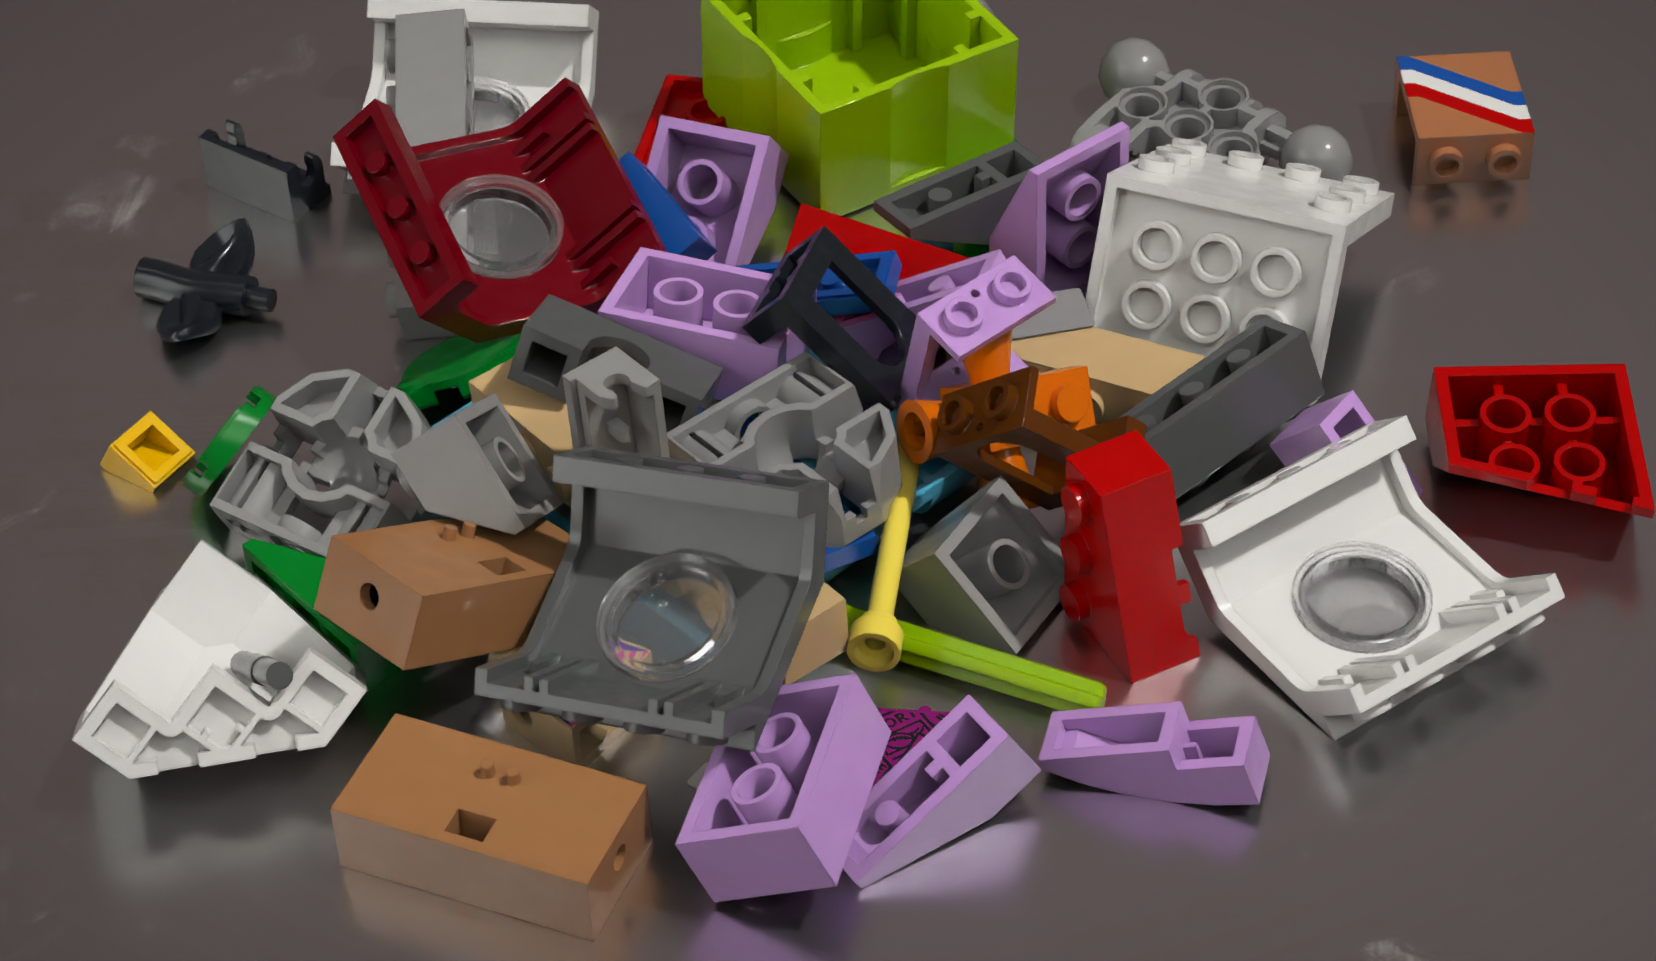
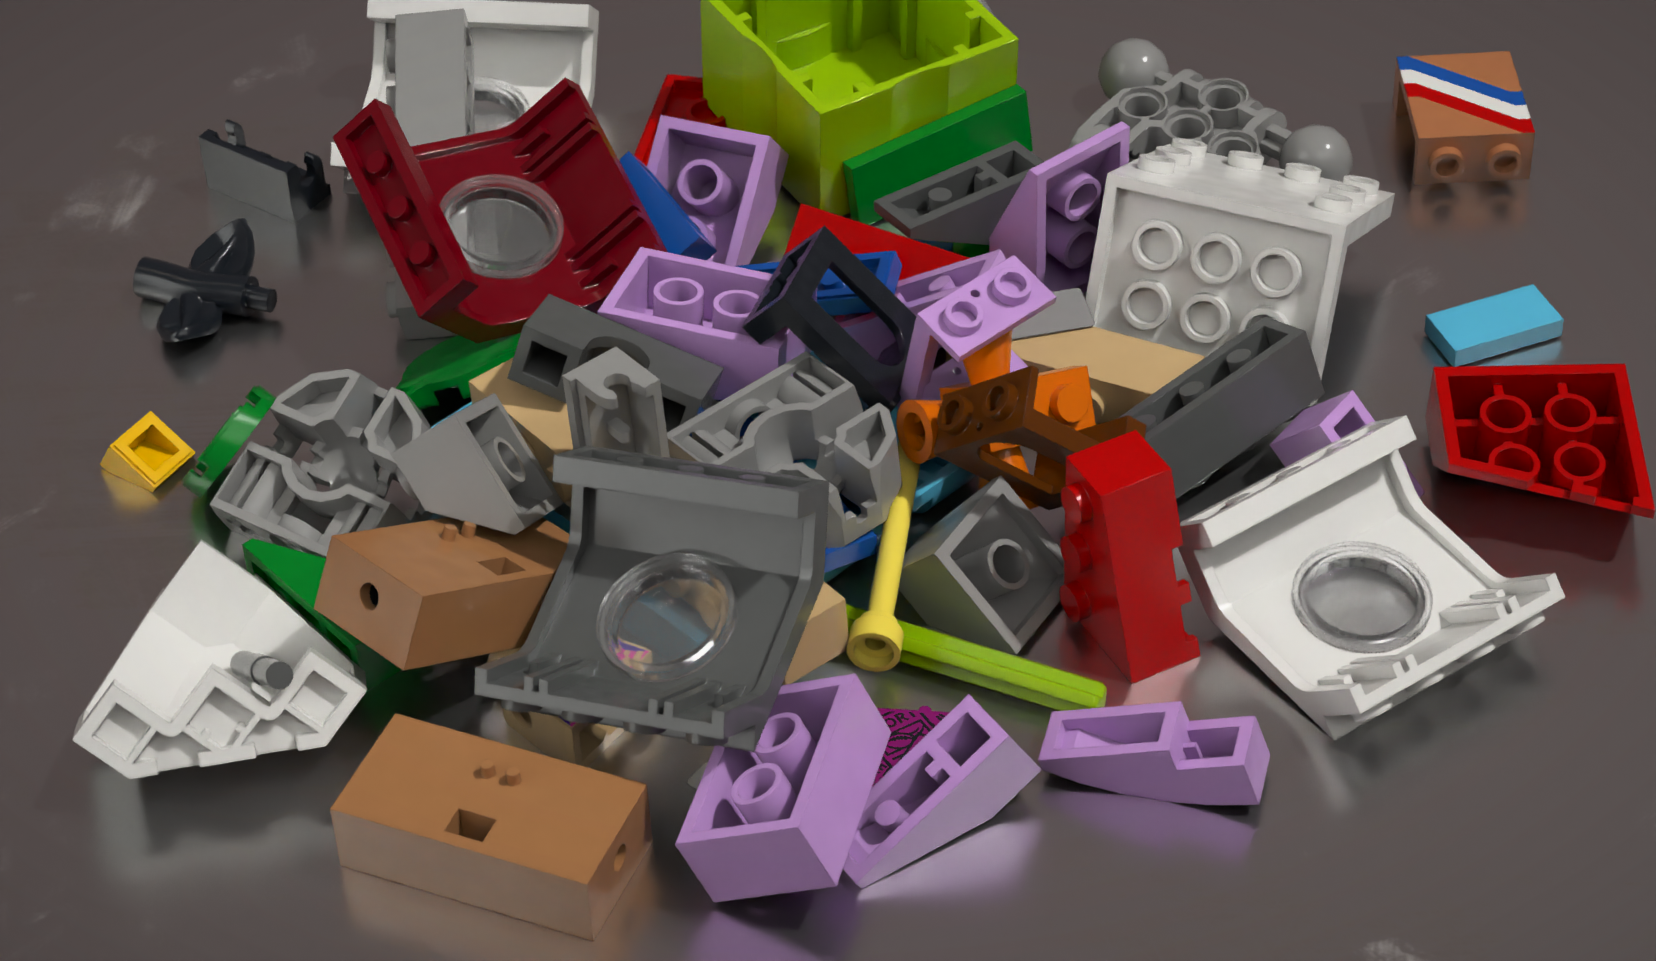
(935, 149): none -> green piece
(1493, 325): none -> medium azure tile

